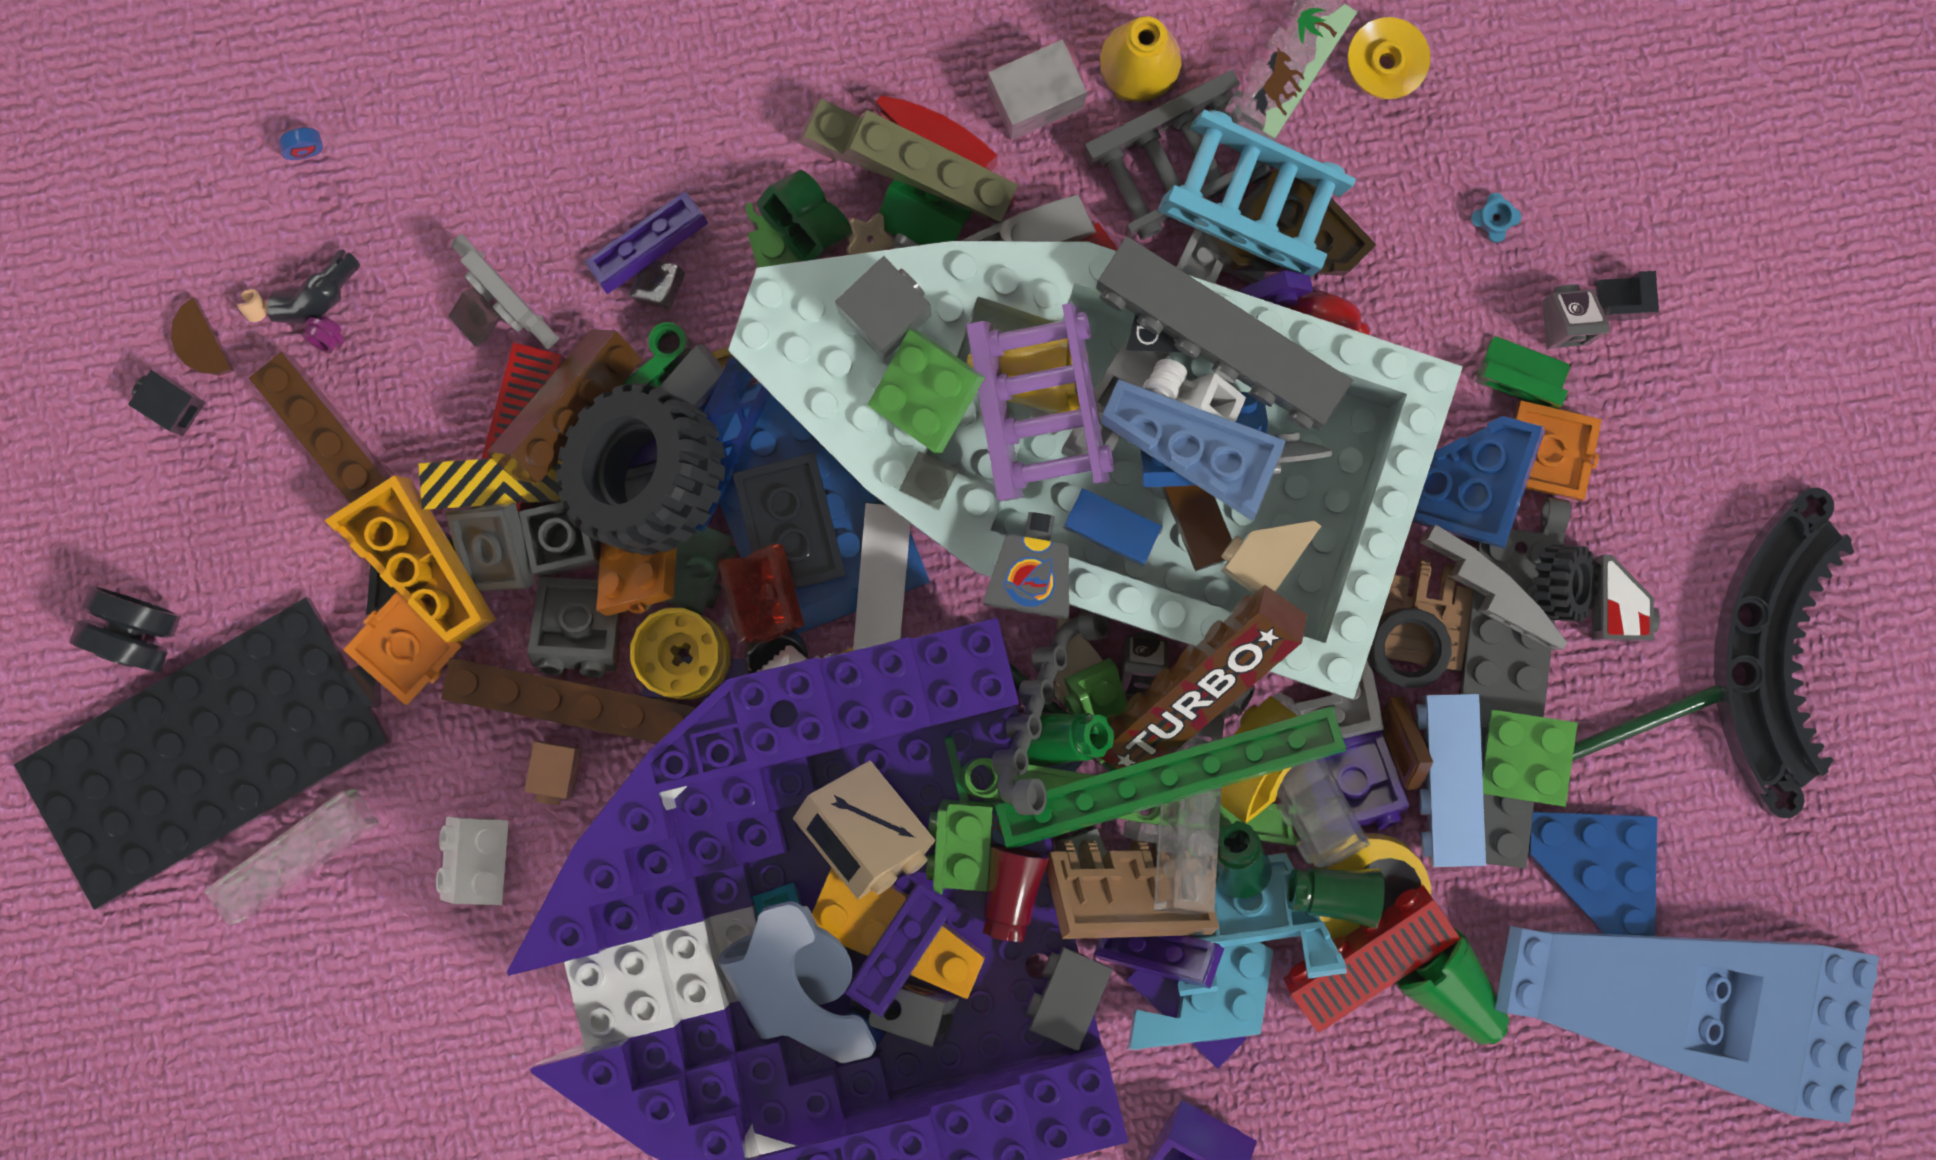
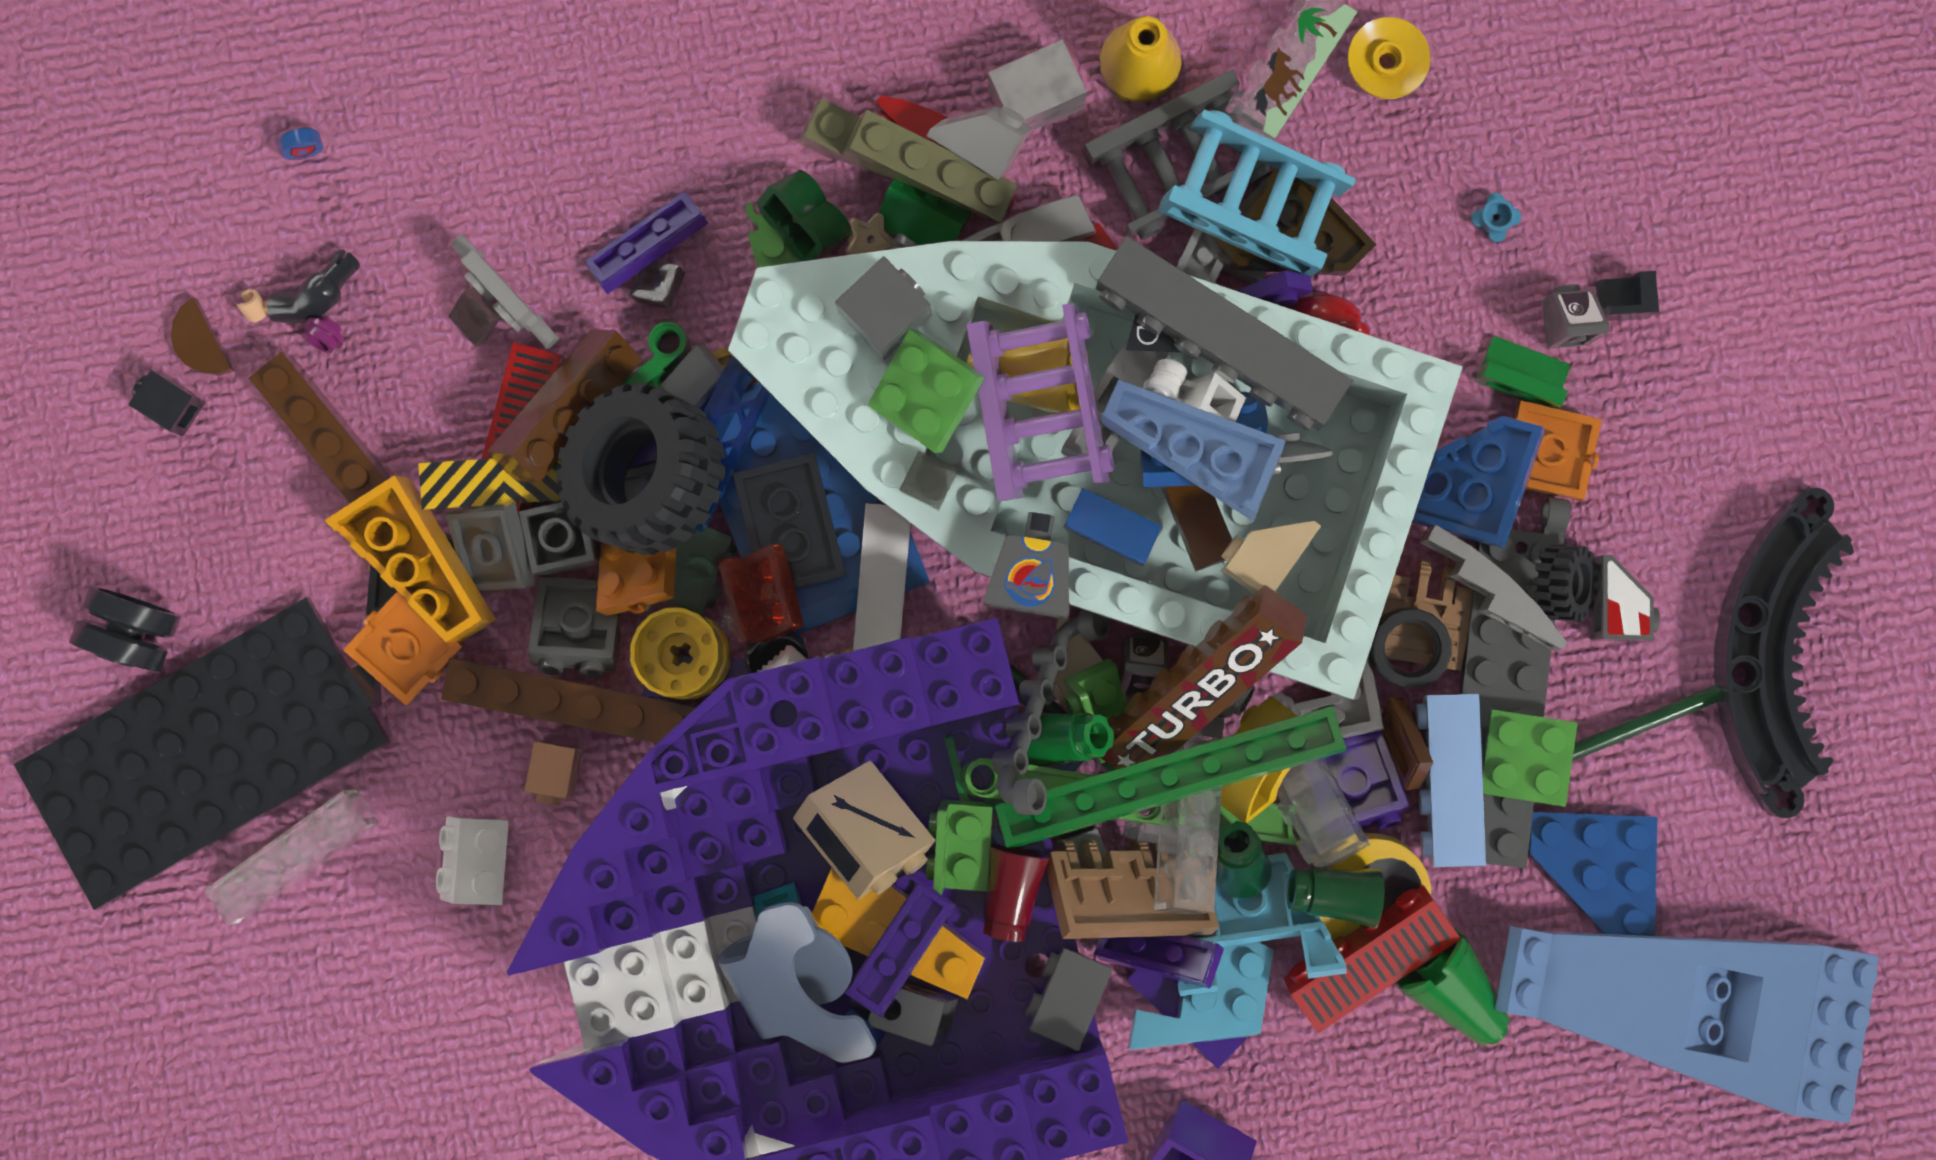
(984, 138): none -> light grey slope

